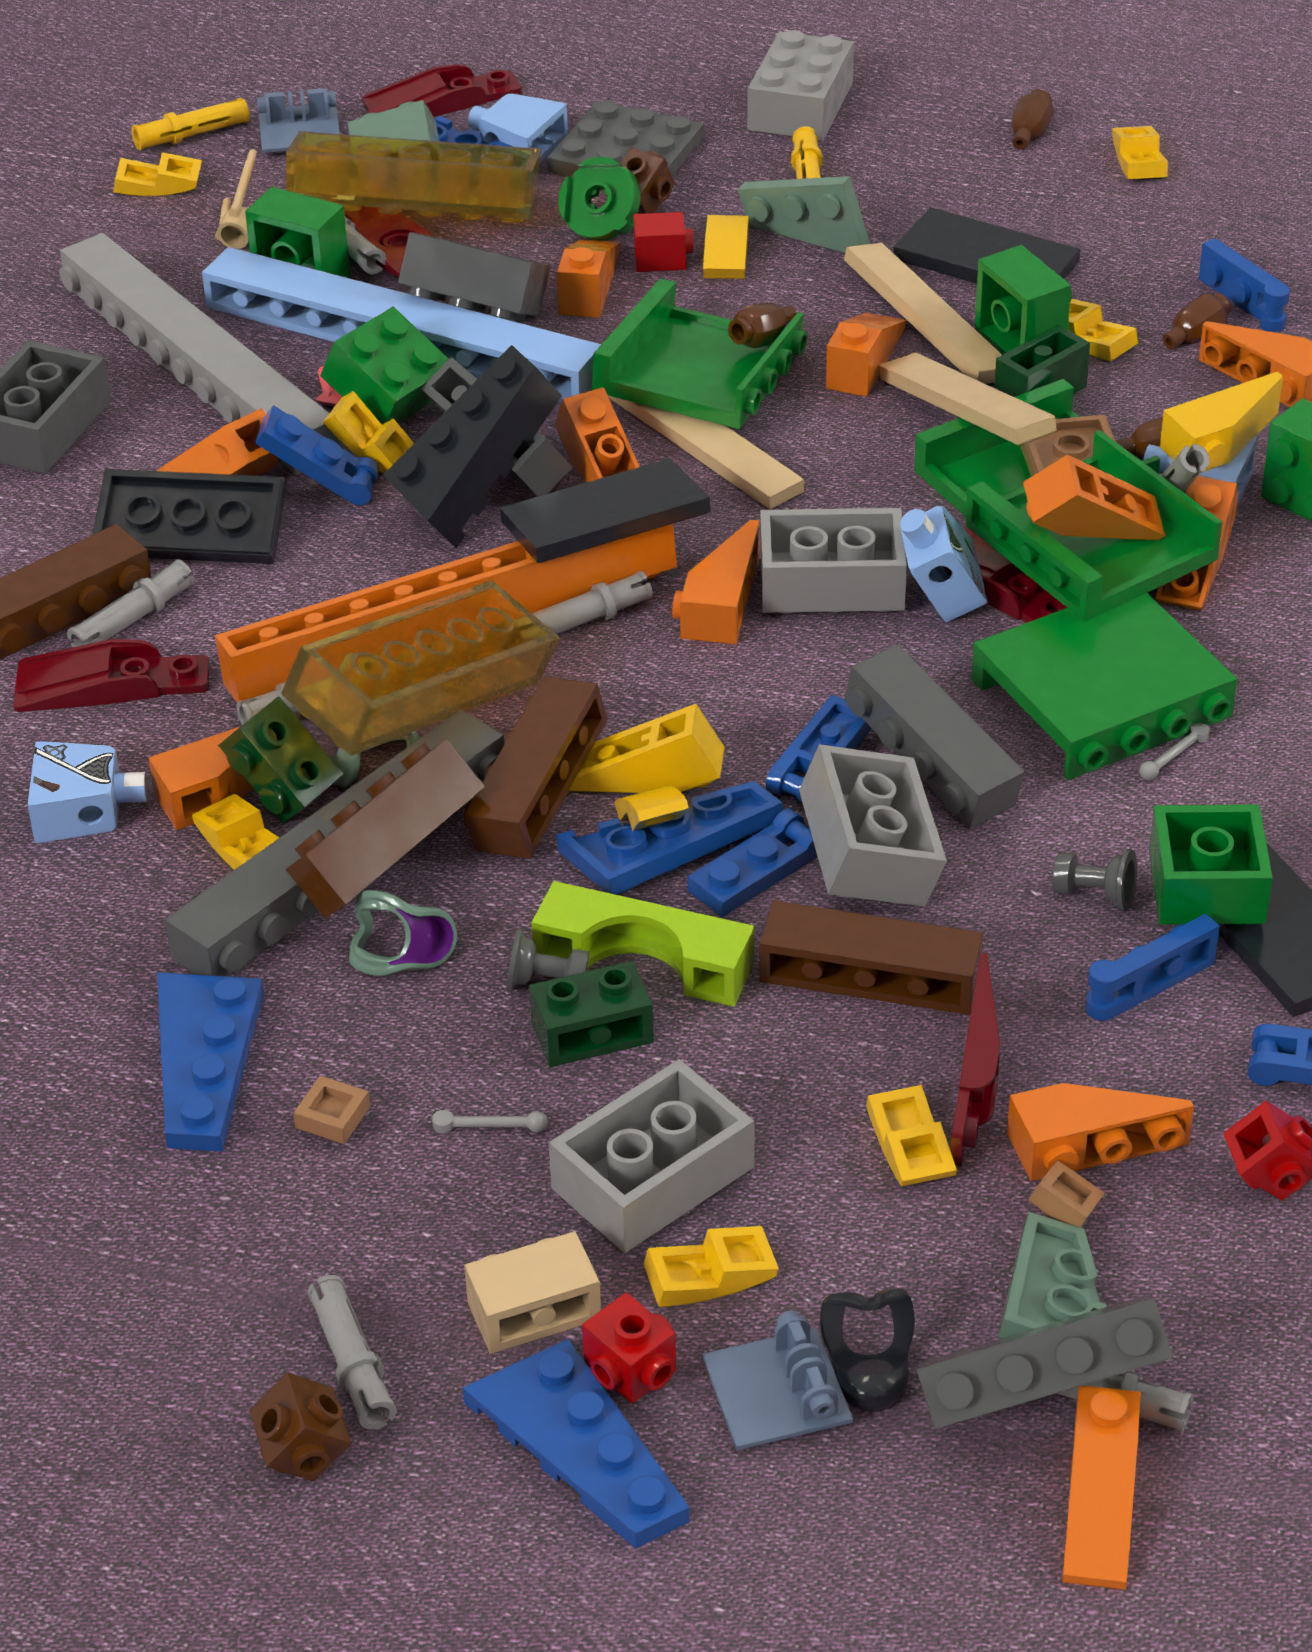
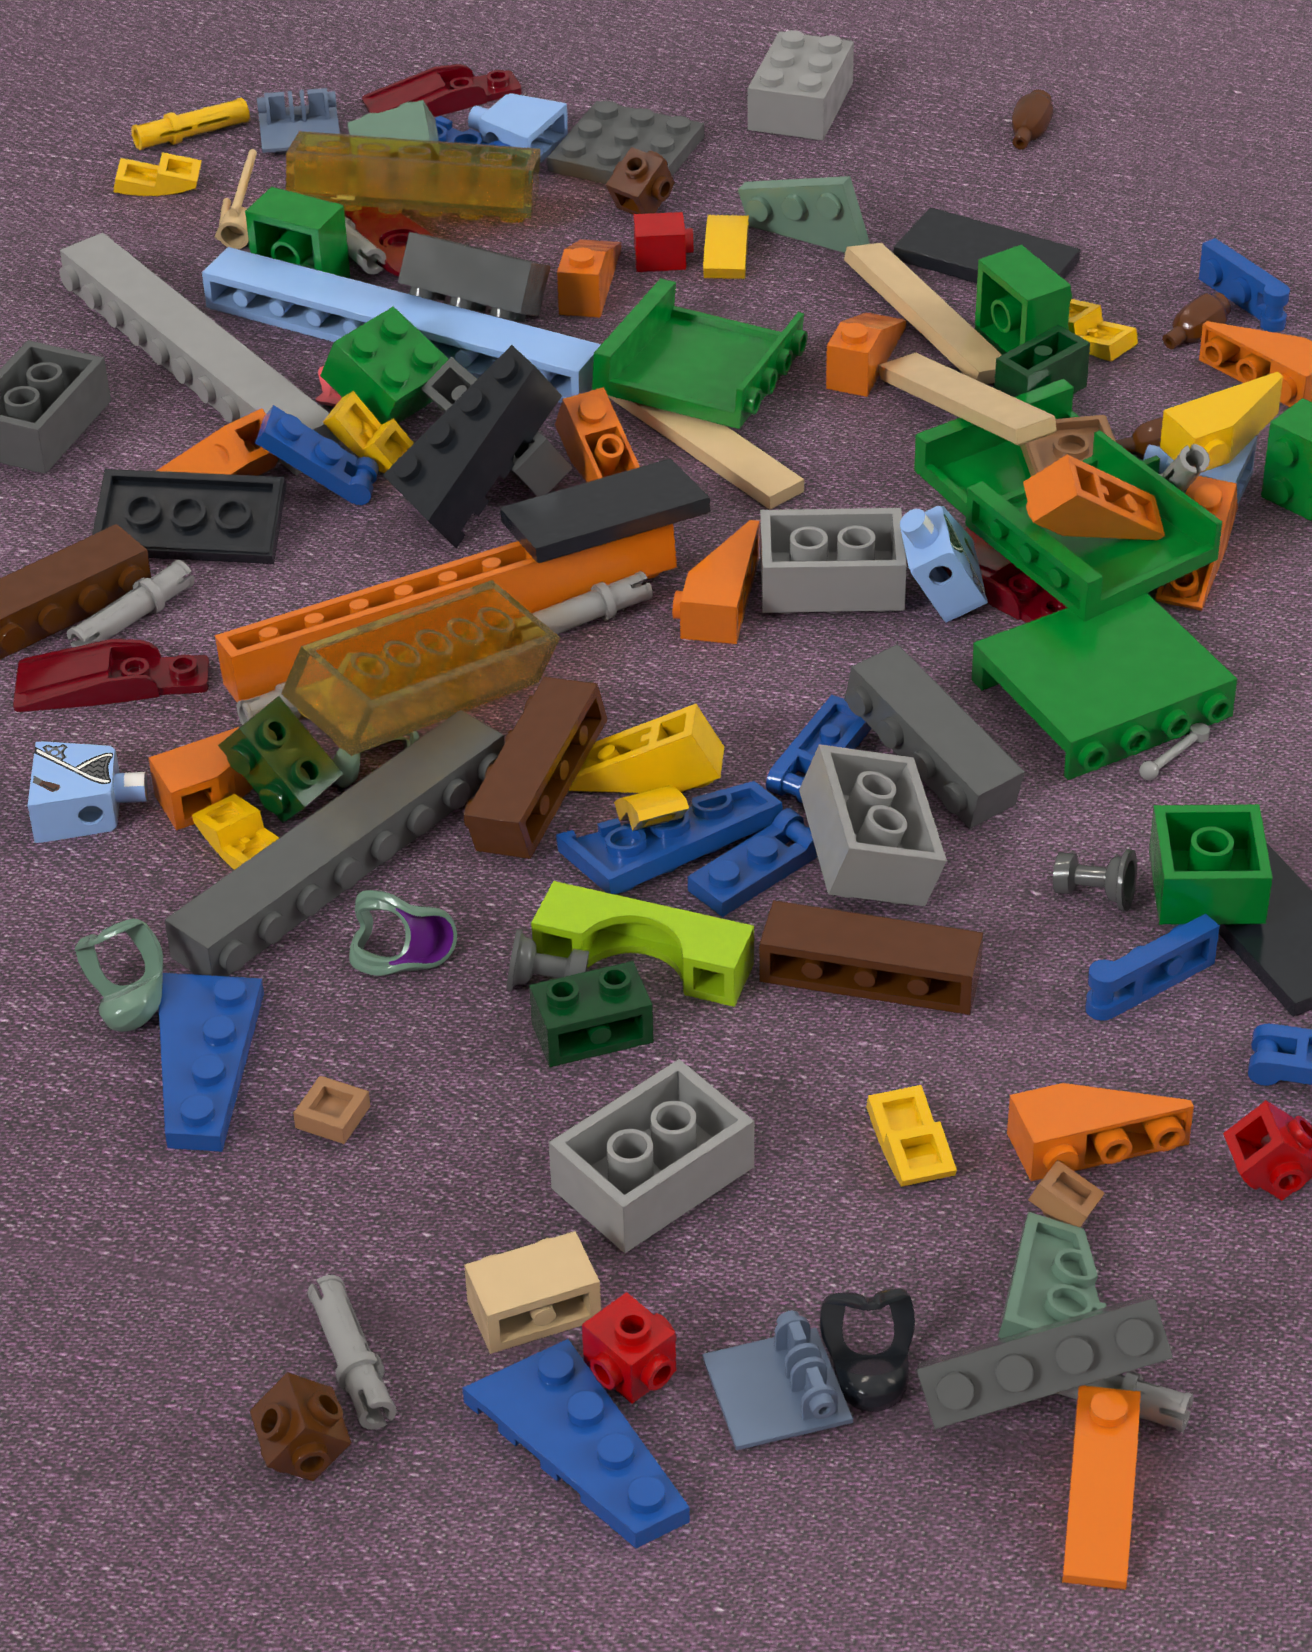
(129, 1005): none -> sand green piece
(385, 828): reddish brown brick -> none
(444, 1121): light grey hinge -> none
(615, 215): green plate -> none
(721, 1266): yellow slope -> none
(760, 324): reddish brown plant -> none
(806, 157): yellow pin -> none
(979, 1068): dark red piece -> none
(1139, 152): yellow slope -> none

